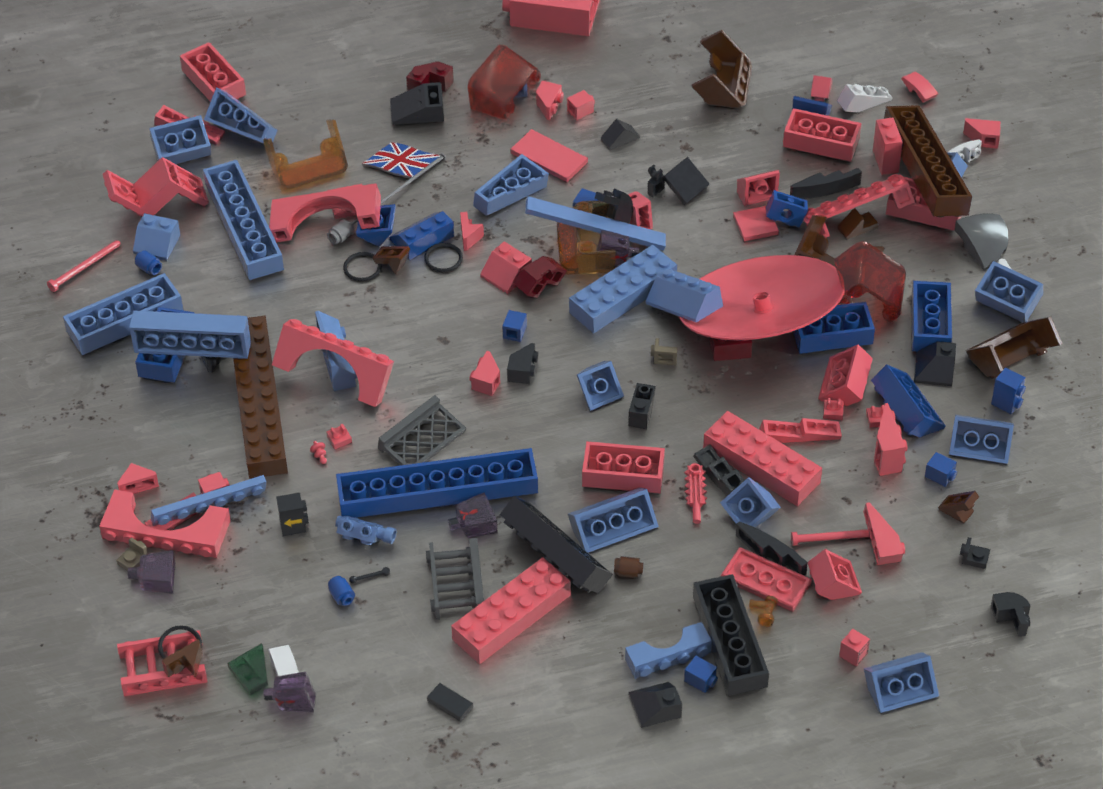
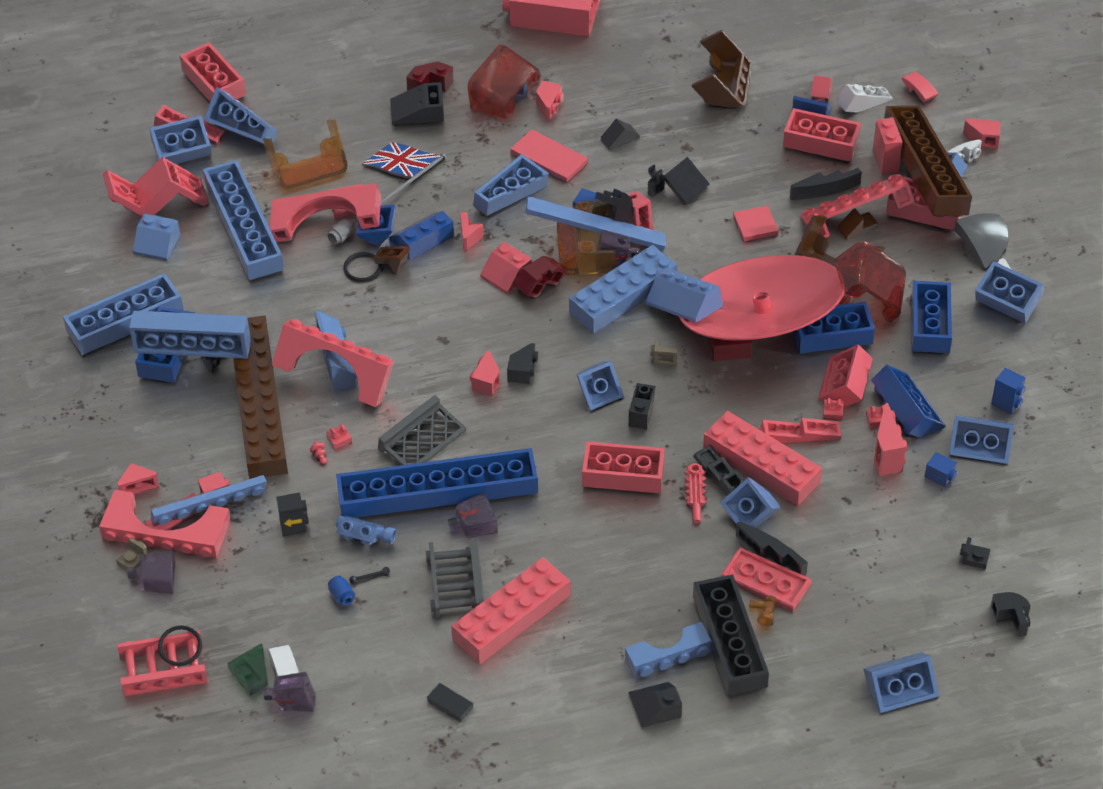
(53, 284): coral bar -> none
(148, 262): blue brick -> none
(186, 657): reddish brown slope -> none
(443, 269): black tyre -> none
(514, 326): blue brick -> none
(555, 545): black brick -> none
(580, 104): coral brick -> none
(613, 519): medium blue slope -> none
(628, 567): reddish brown brick -> none
(700, 674): blue brick -> none
(757, 187): coral slope -> none
(780, 201): blue brick -> none
(795, 538): coral bar -> none
(833, 576): coral slope -> none
(854, 647): coral brick -> none
(883, 538): coral slope -> none
(935, 364): black slope -> none
(959, 505): reddish brown slope -> none
(1013, 345): reddish brown windscreen -> none

